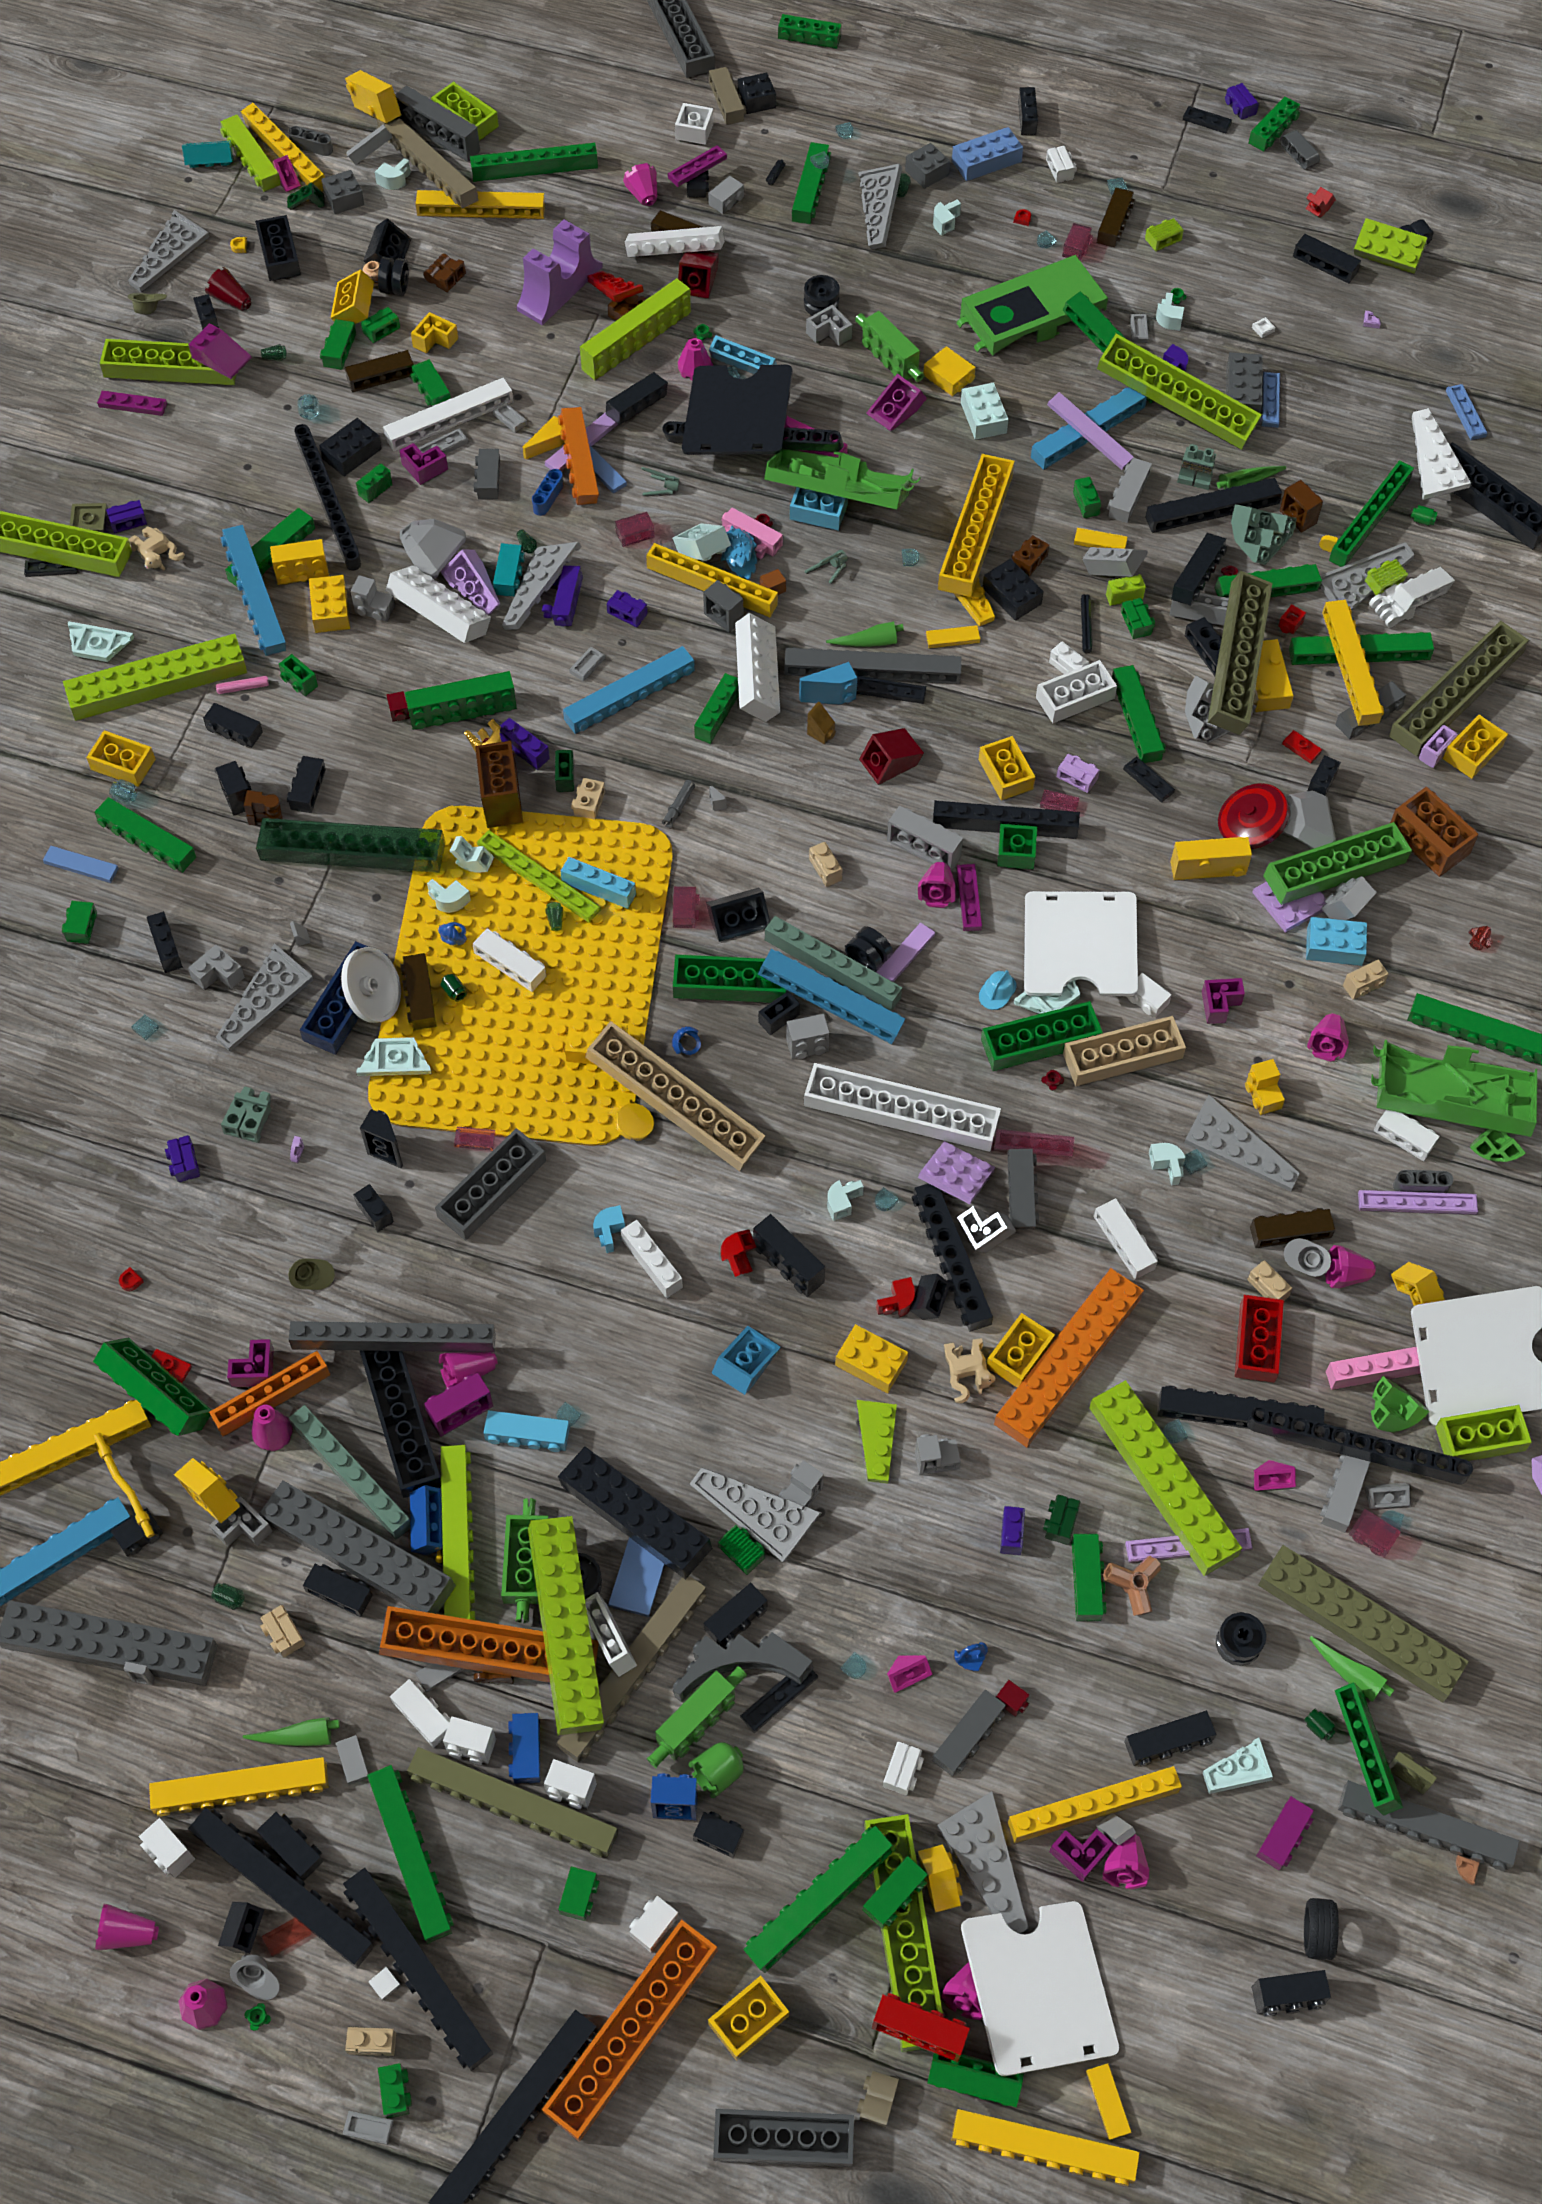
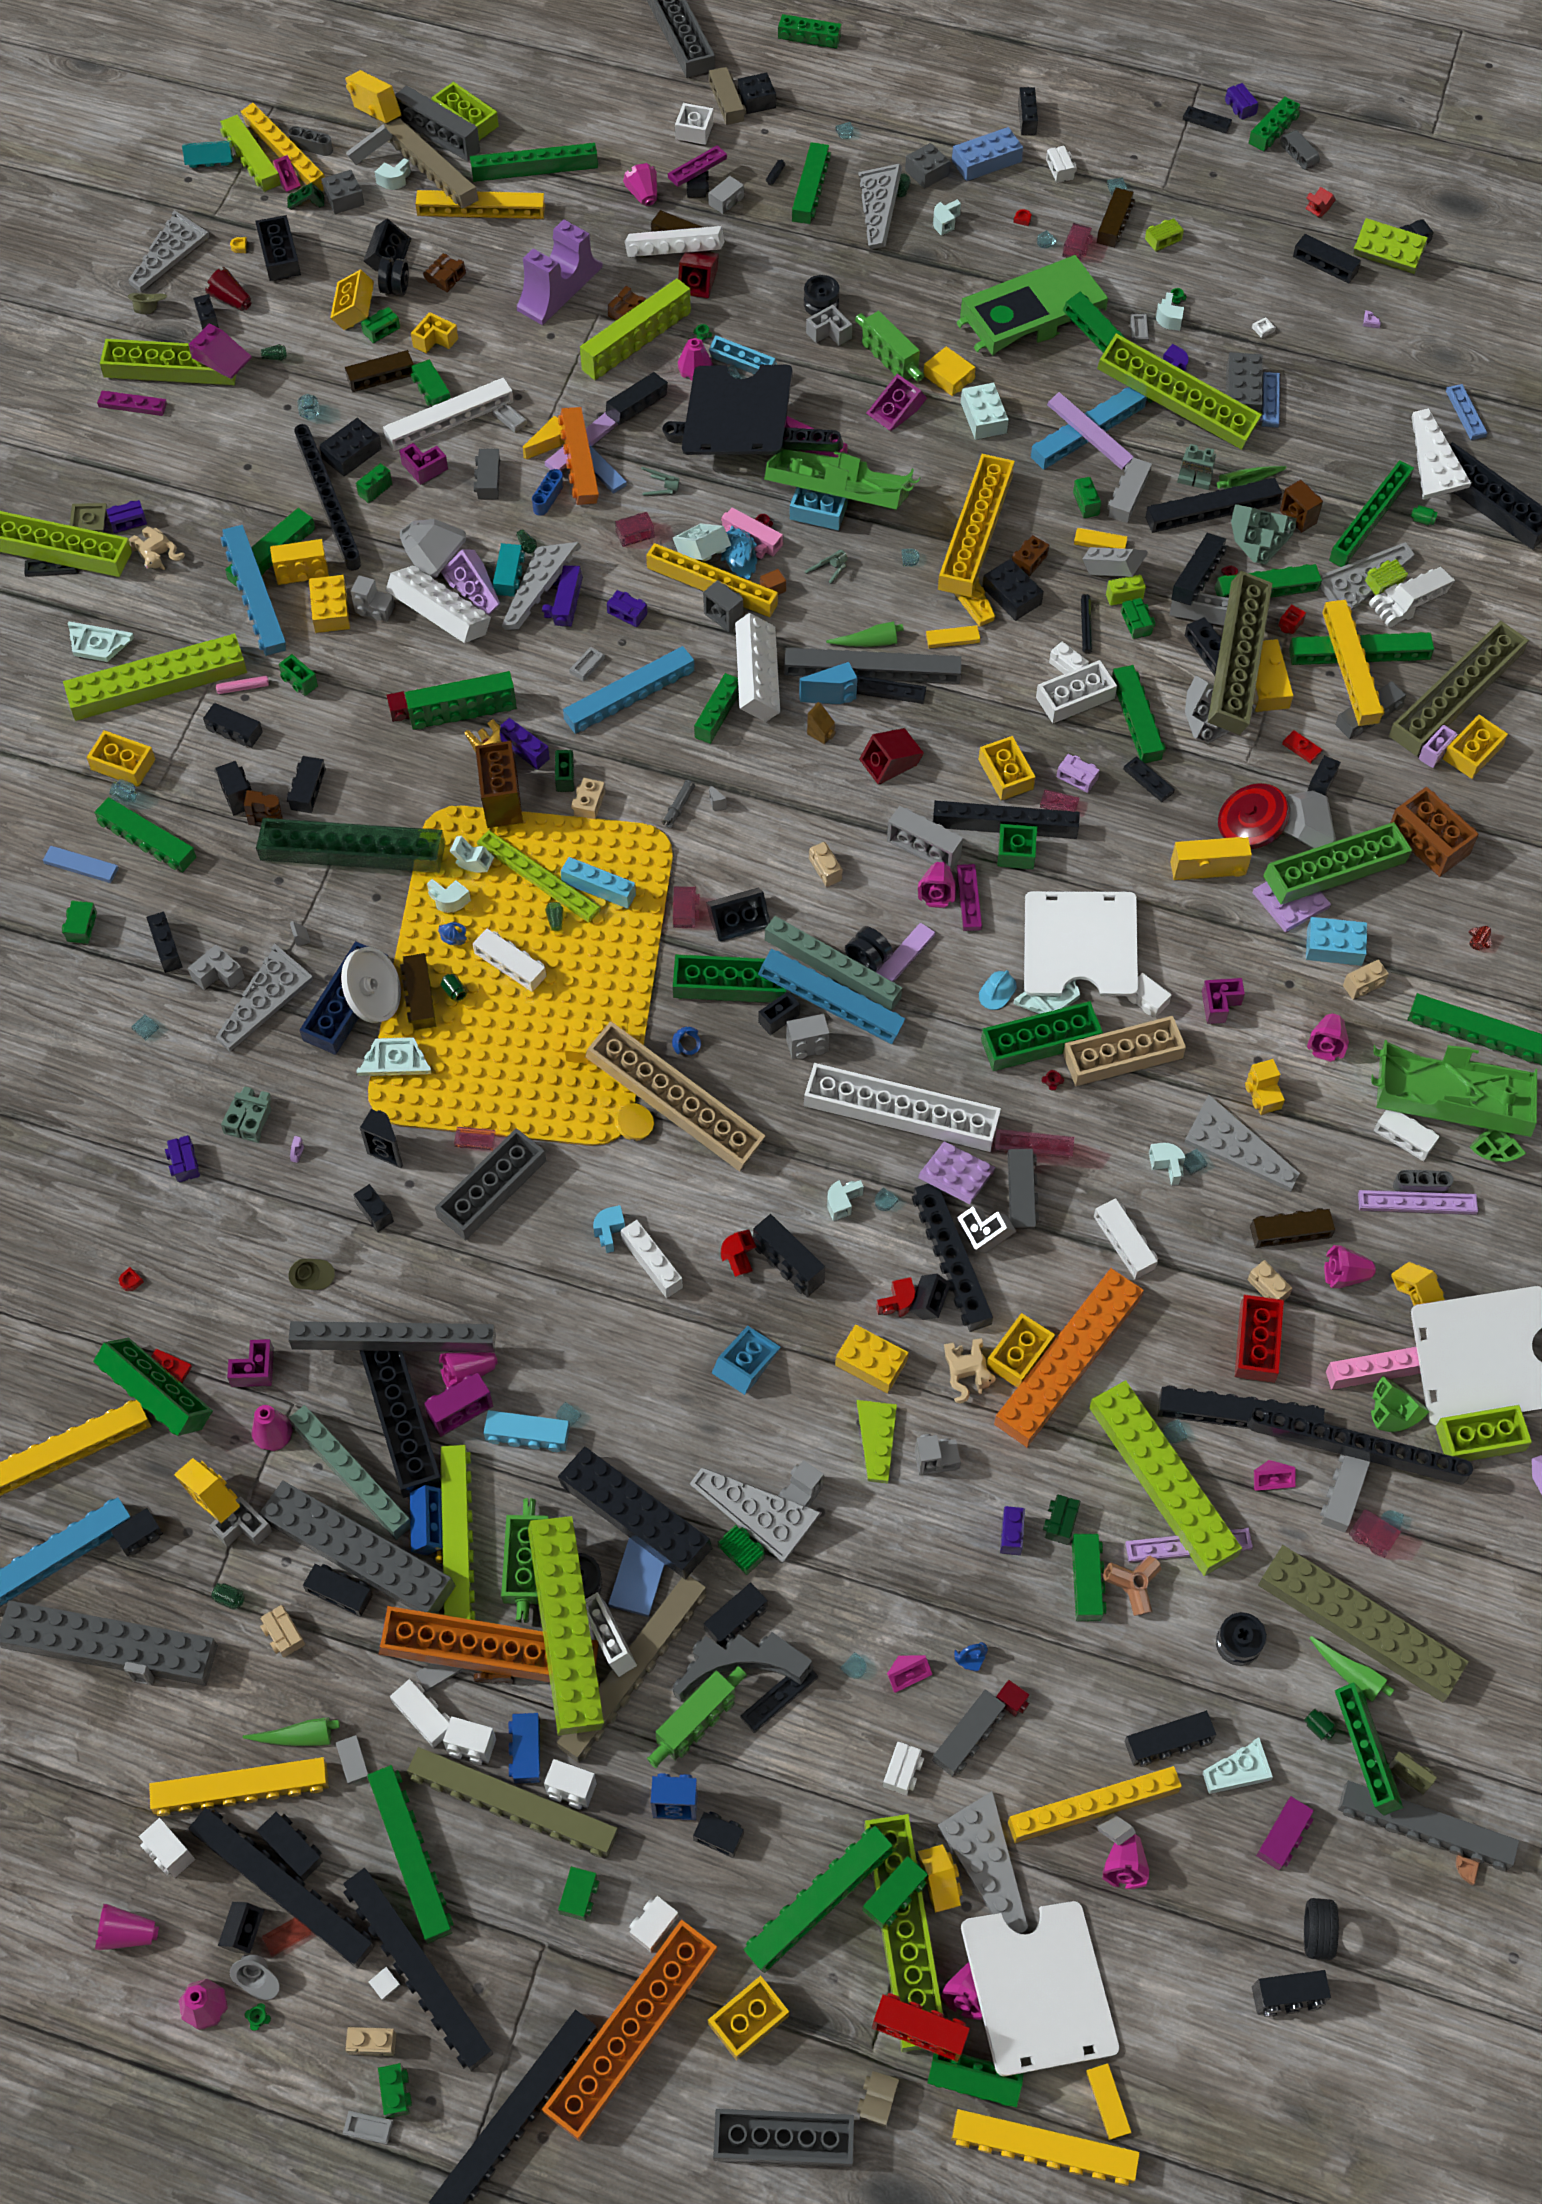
(141, 1516): yellow bar -> none
(270, 1392): orange brick -> none
(338, 344): green brick -> none
(371, 269): light nougat head -> none
(447, 442): light grey tile -> none
(613, 287): red wing -> none
(717, 1768): bright green cylinder -> none
(820, 160): clear light blue tile -> none
(1081, 1858): magenta brick -> none
(1307, 1257): light grey piece -> none
(1327, 542): yellow tile -> none
(1348, 899): light grey brick -> none
(1388, 1495): light grey slope -> none

